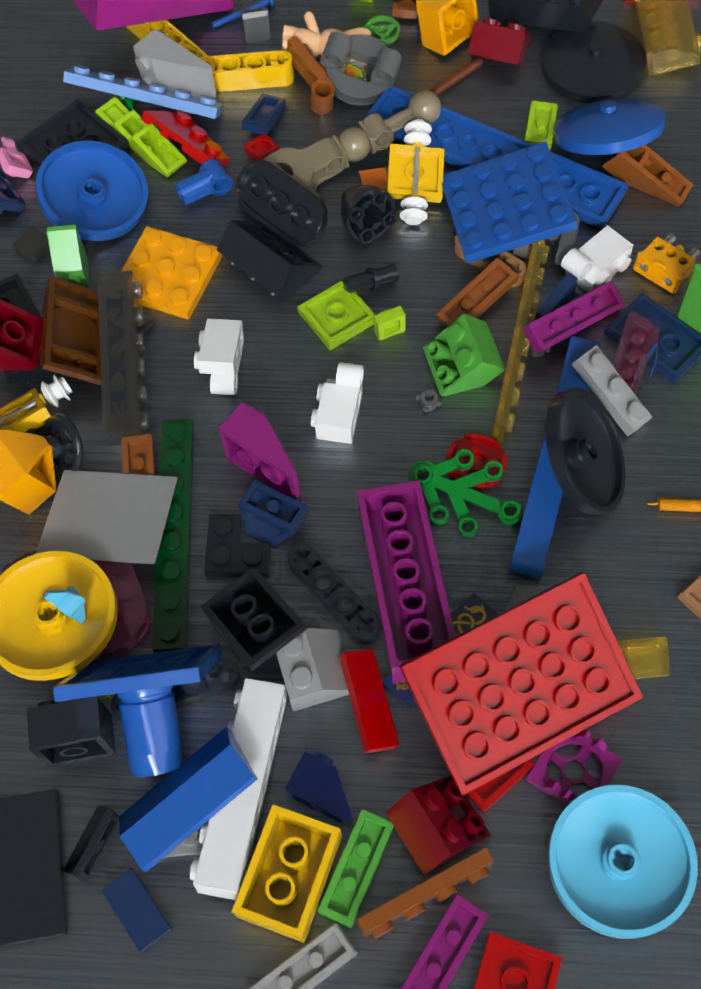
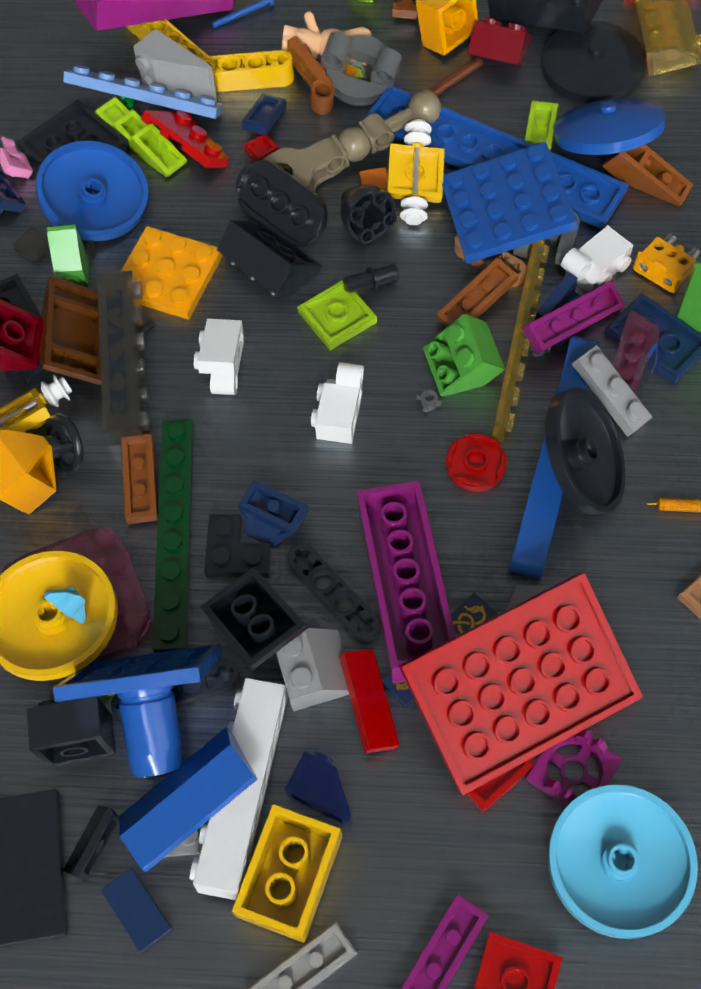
(109, 516): light grey sticker -> none
(210, 179): blue piece -> none
(256, 24): dark grey slope -> none
(256, 449): magenta slope -> none
(356, 868): bright green plate -> none
(385, 38): bright green piece -> none
(389, 322): lime plate -> none
(412, 902): dark orange plate -> none
(437, 824): dark red slope -> none
(461, 490): green plant -> none
(646, 656): clear yellow slope -> none

